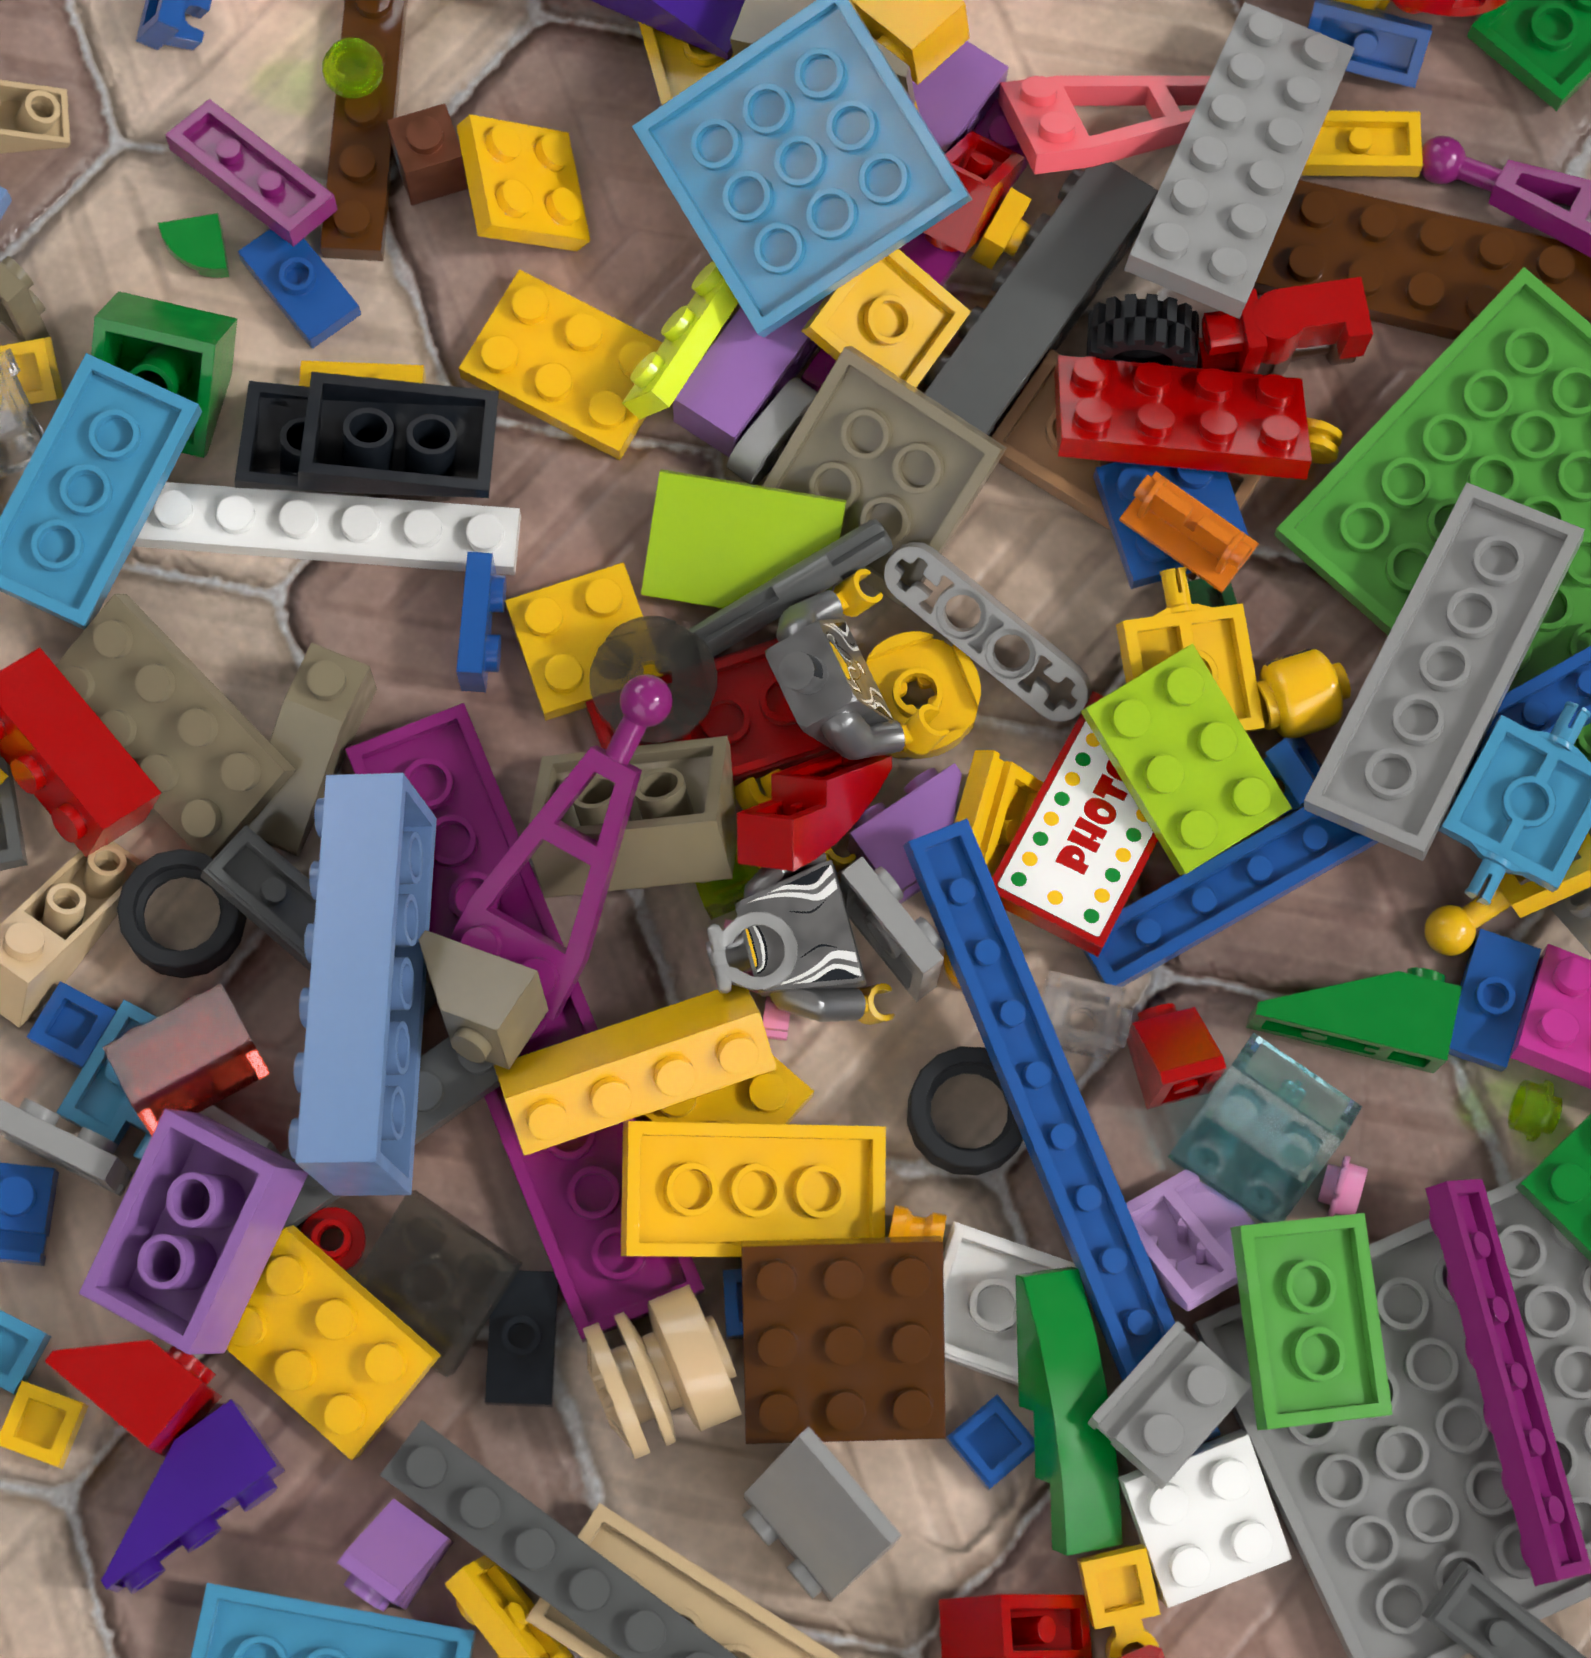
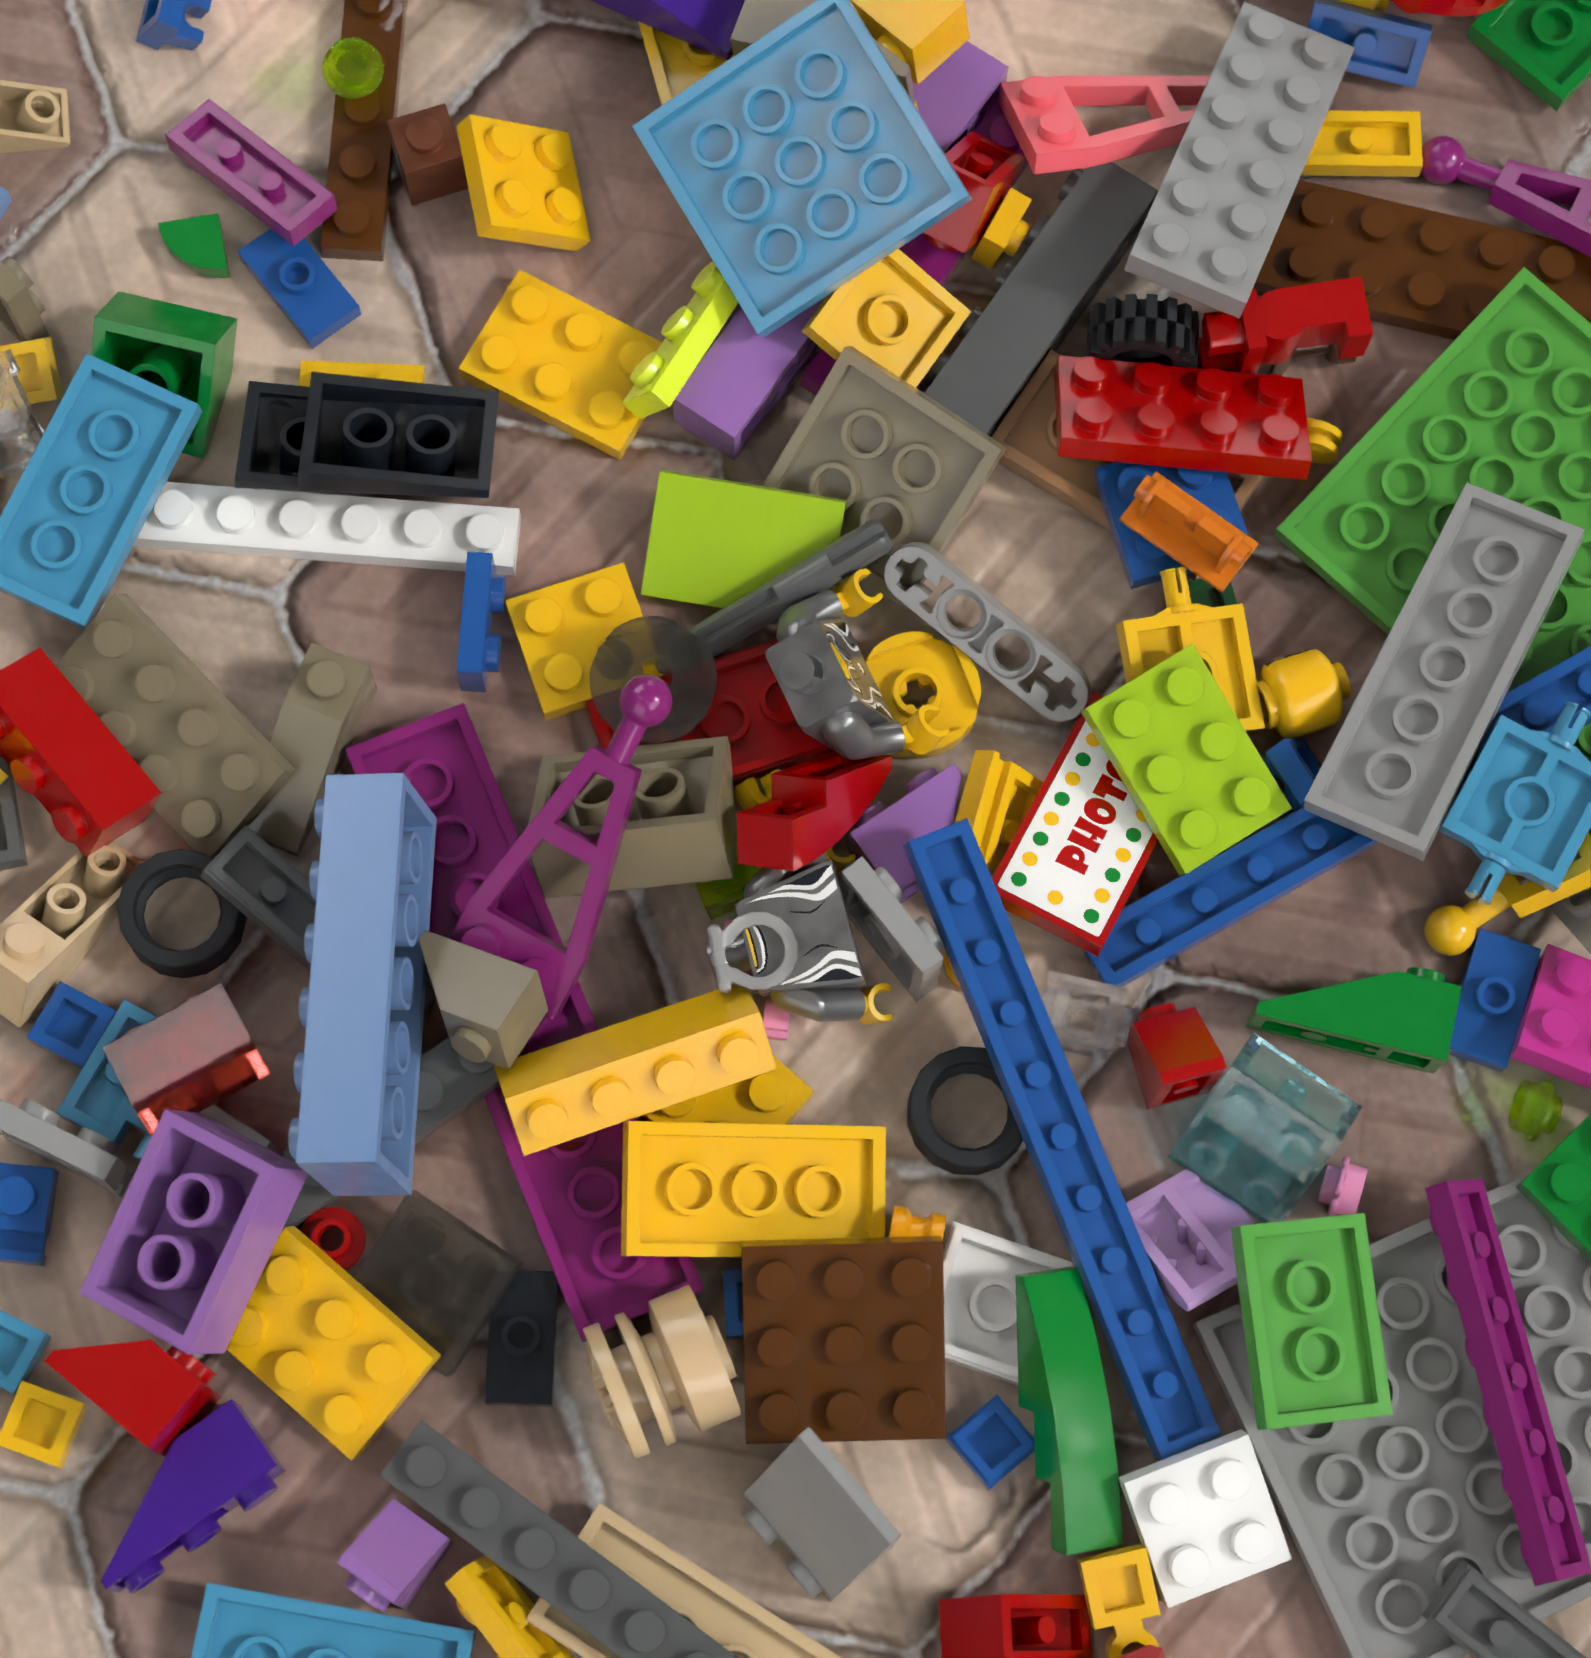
(771, 432): light grey beam -> none
(1169, 1405): light grey plate -> none

